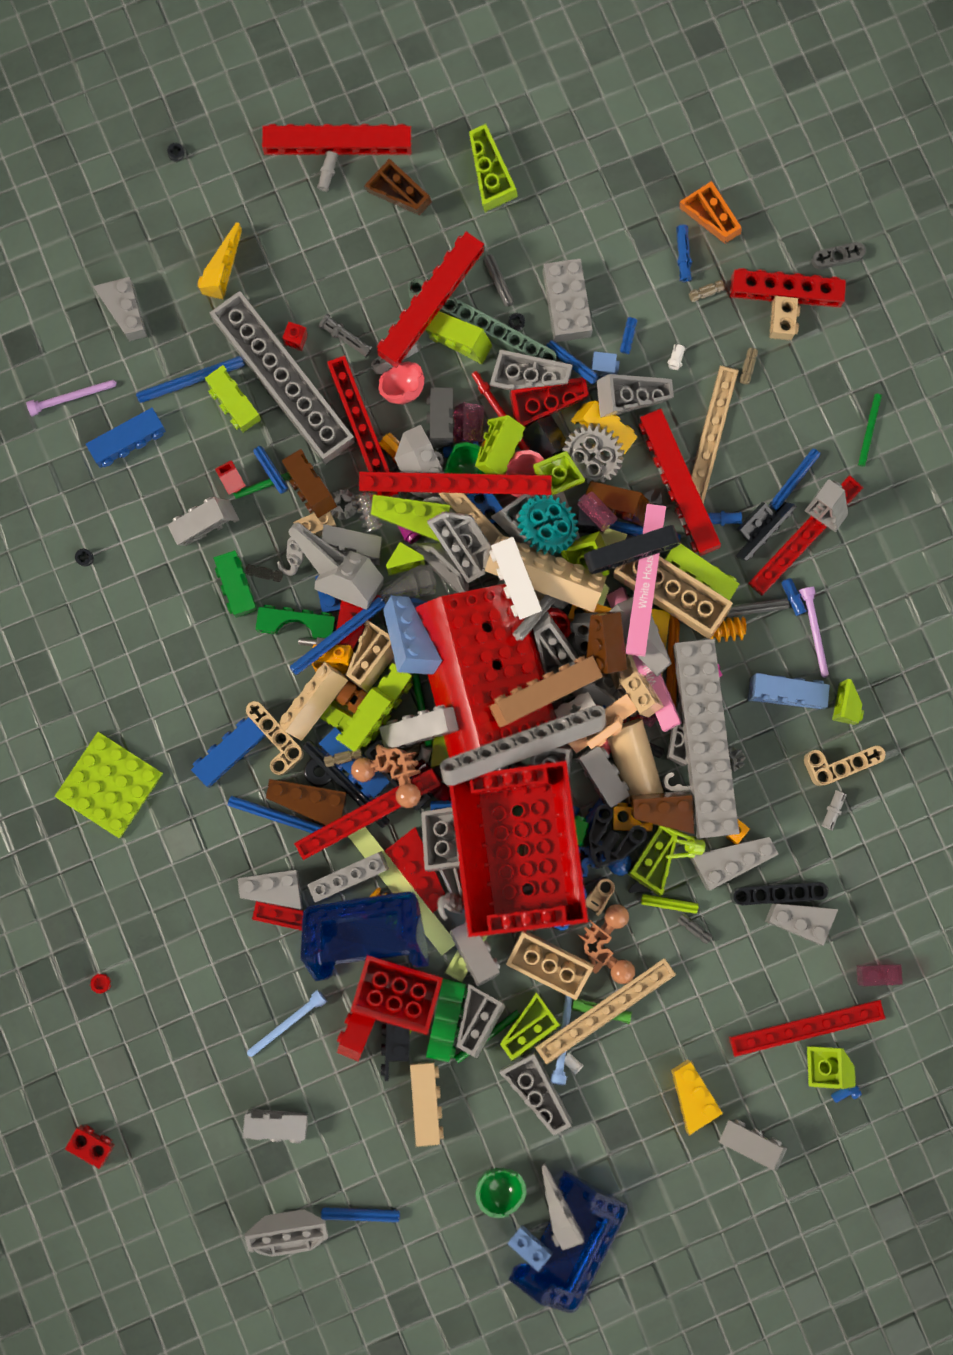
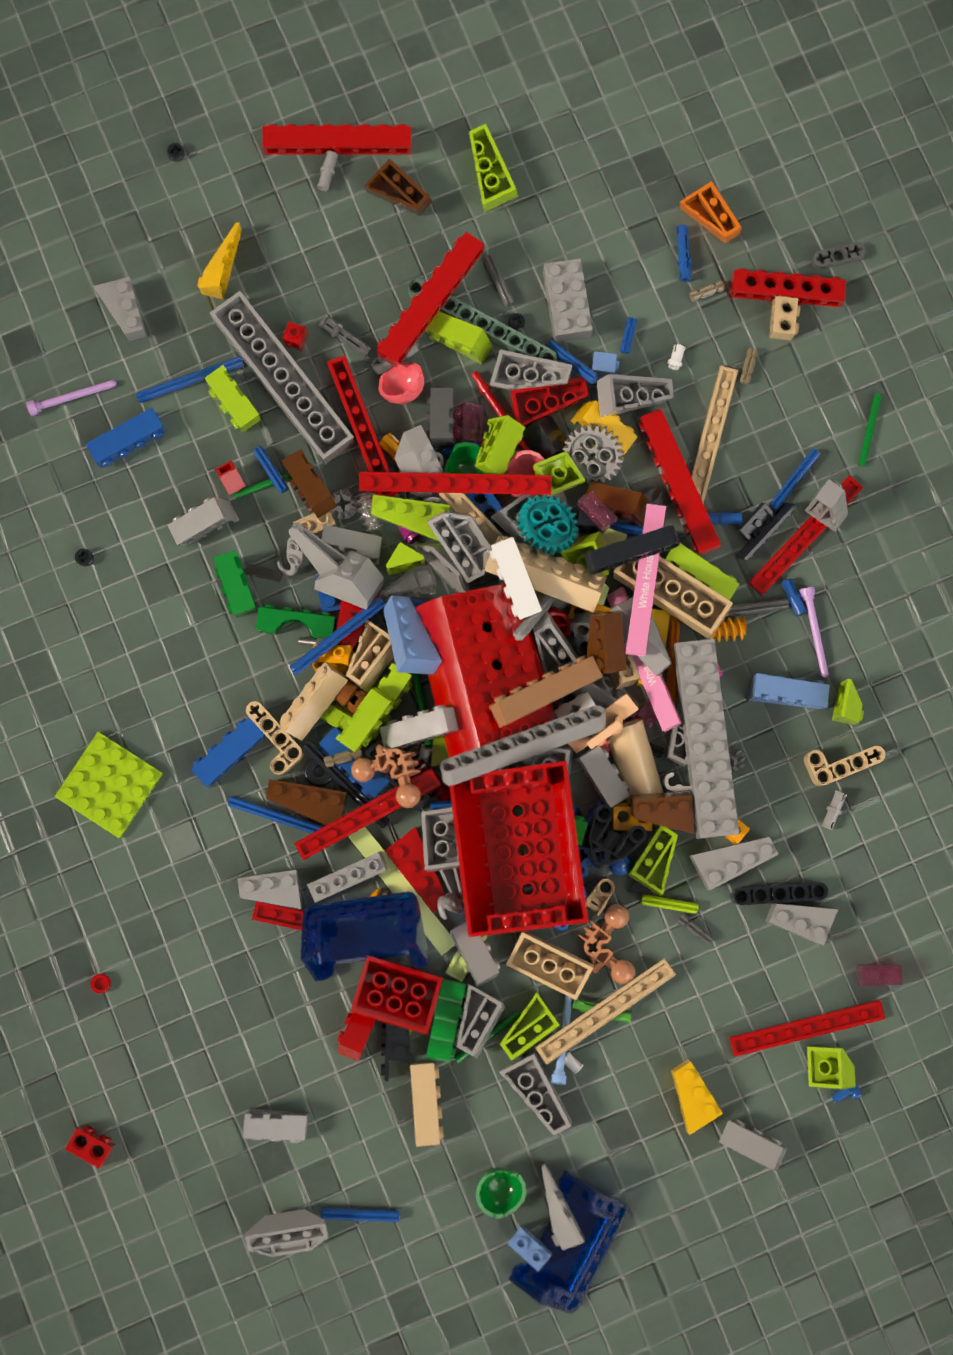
(316, 1000): light blue piece -> none
(642, 694): tan brick -> none
(692, 845): lime plant -> none

